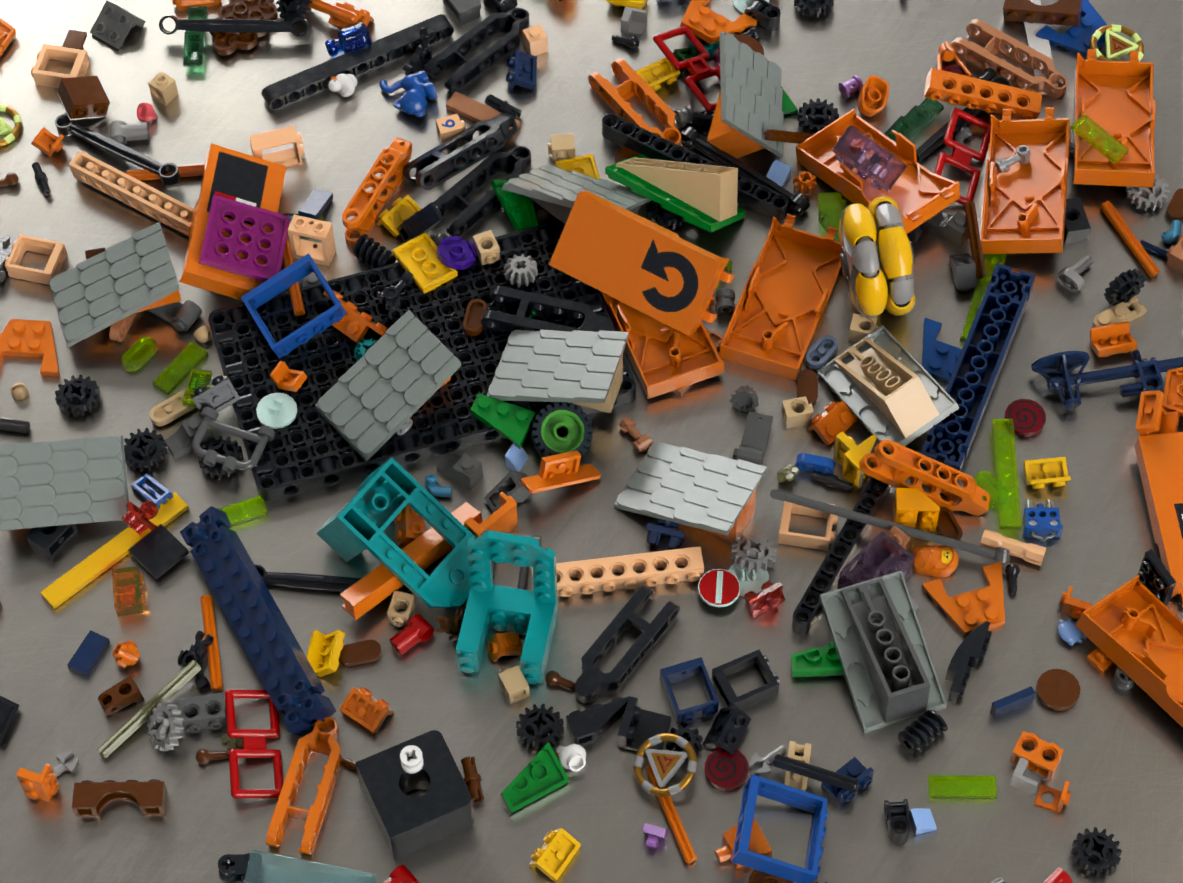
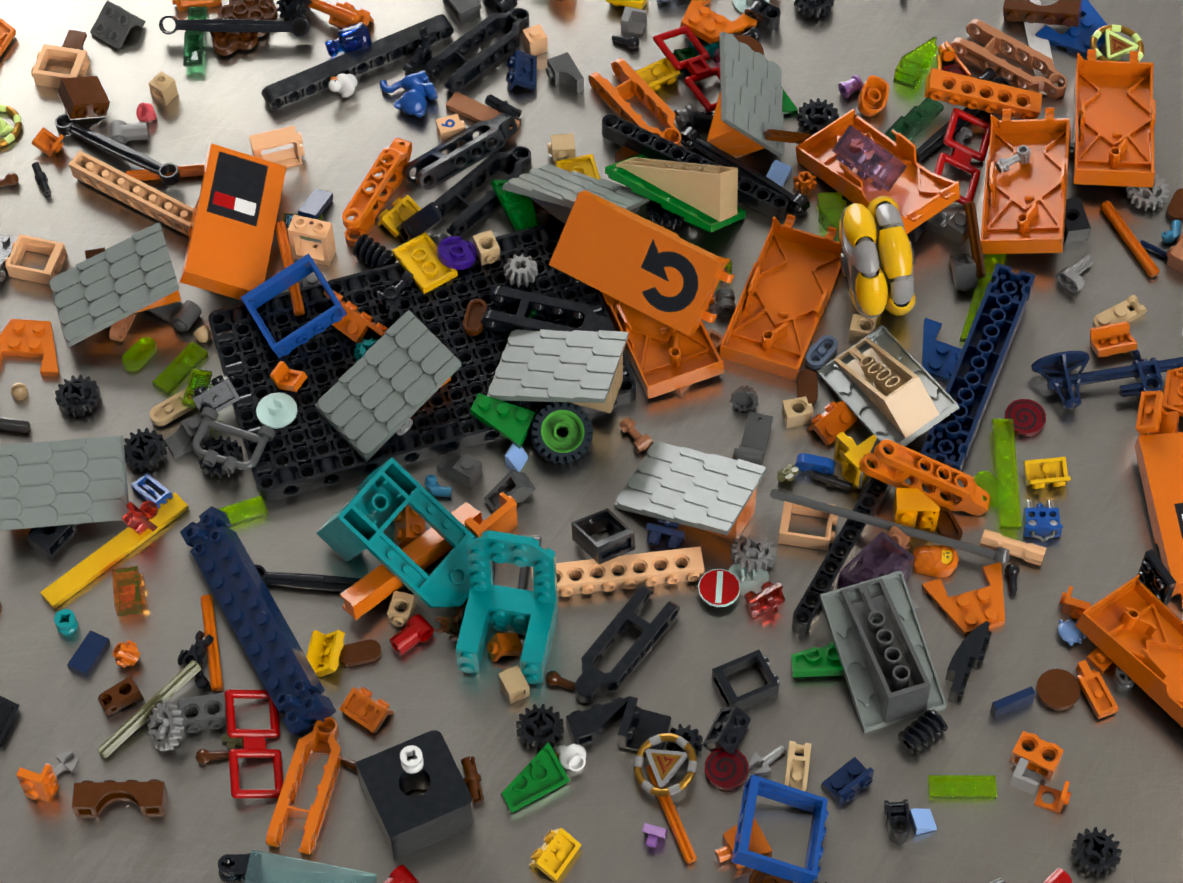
(66, 627): none -> teal wheel
(158, 551): black tile -> none
(233, 245): magenta piece -> none
(560, 471): orange bracket -> none
(564, 71): none -> dark grey arch
(608, 548): none -> black window
(686, 671): dark blue window -> none
(815, 772): black axle -> none
(912, 65): none -> clear neon green slope
(1095, 691): none -> orange hinge
(1099, 139): clear neon green tile -> none
(1124, 287): black gear -> none

